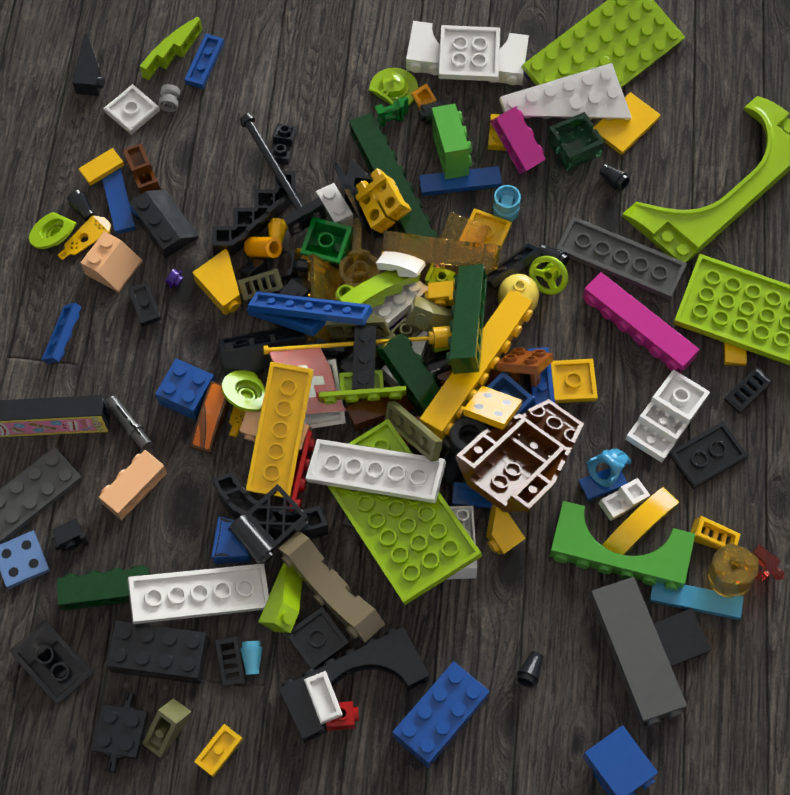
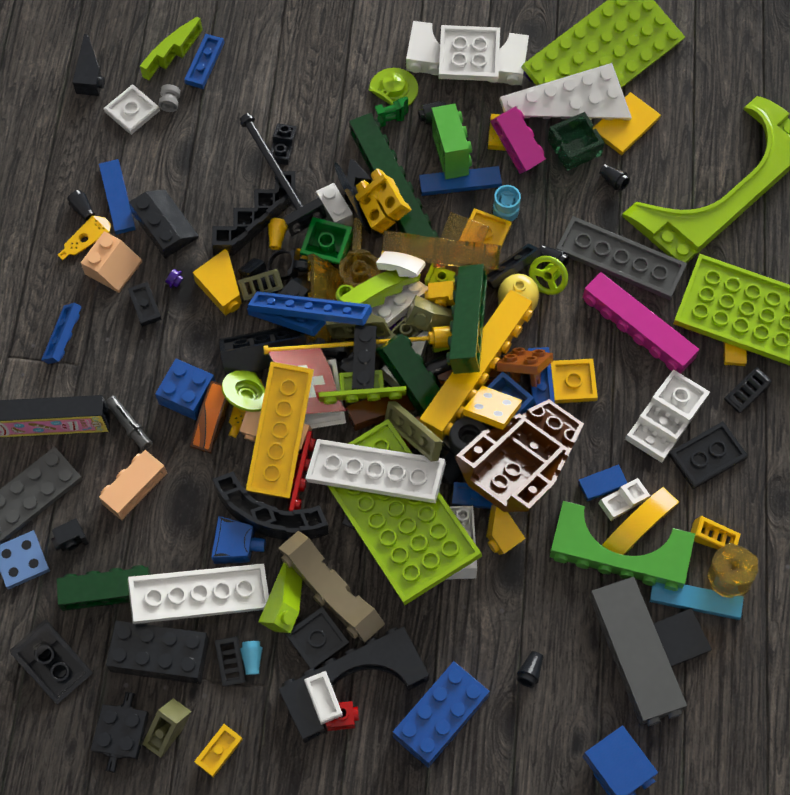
(51, 231): lime hat -> none
(101, 166): yellow tile -> none
(141, 168): reddish brown slope -> none
(254, 537): black piece -> none
(263, 247): light orange piece -> none
(423, 95): light orange slope -> none
(614, 459): dark azure hair -> none
(768, 563): clear red piece -> none

